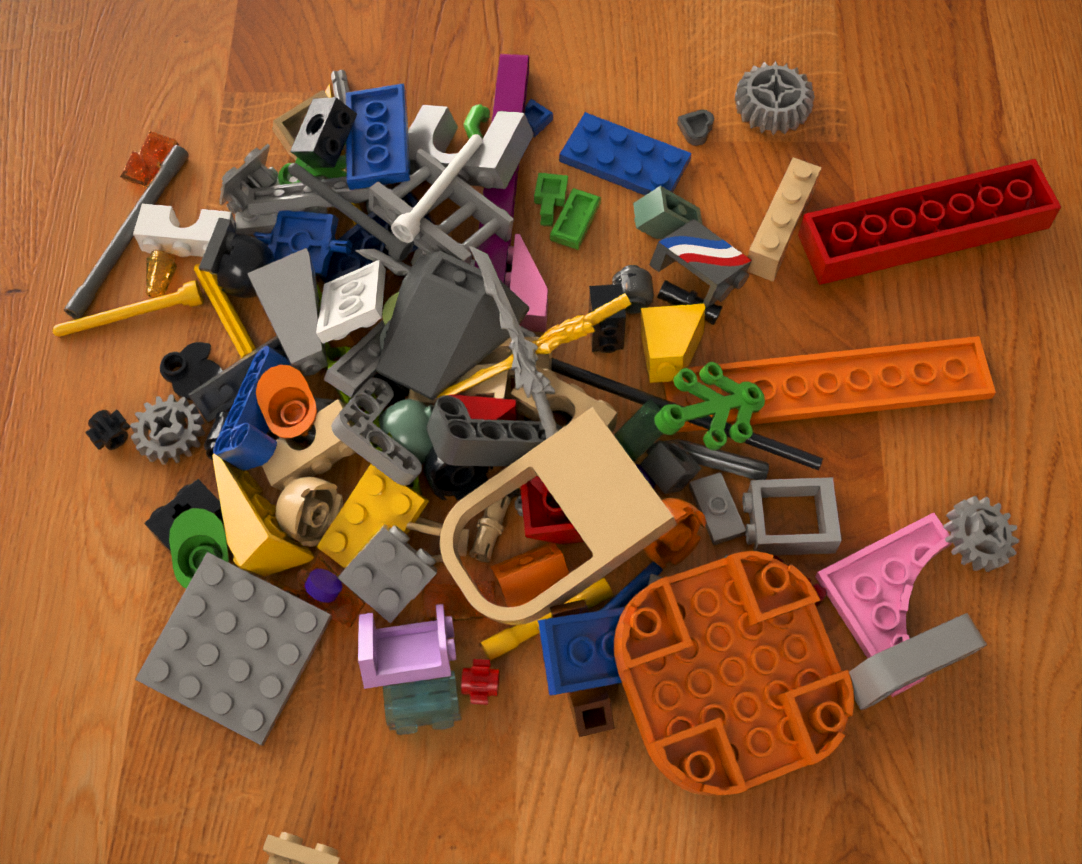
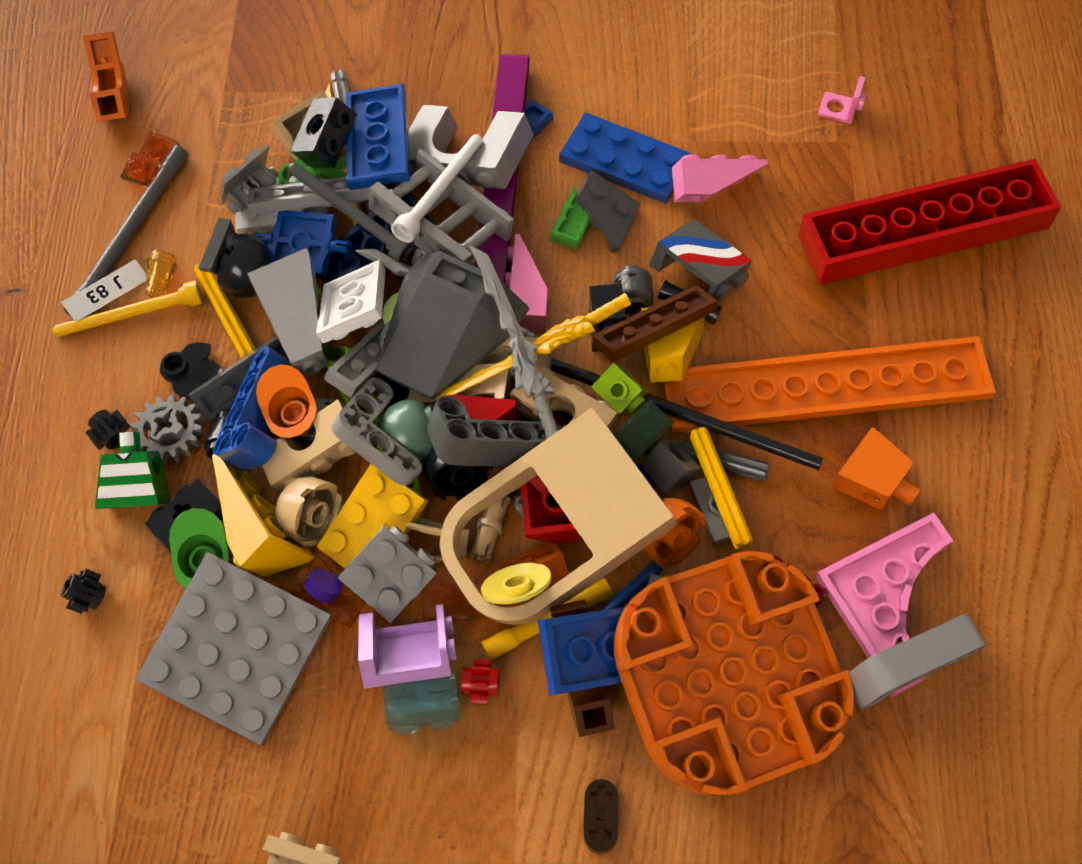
(83, 591): none -> black gear
(104, 290): none -> white sticker
(109, 80): none -> orange arch
(131, 476): none -> green torso
(159, 230): white arch -> none
(475, 116): bright green arm -> none
(516, 583): none -> light yellow dish
(550, 192): bright green plate -> none
(607, 208): none -> dark grey wing
(609, 816): none -> dark brown beam
(620, 390): none -> lime brick
(654, 323): none -> reddish brown plate
(663, 213): sand green slope -> none
(696, 126): dark grey tile -> none
(701, 179): none -> bright pink slope
(721, 488): none -> yellow axle
(744, 397): bright green plant -> none
(774, 98): light grey gear -> none
(782, 217): tan arch -> none
(826, 509): light grey window -> none
(849, 105): none -> bright pink bracket
(877, 473): none -> orange torso
(981, 534): light grey gear -> none

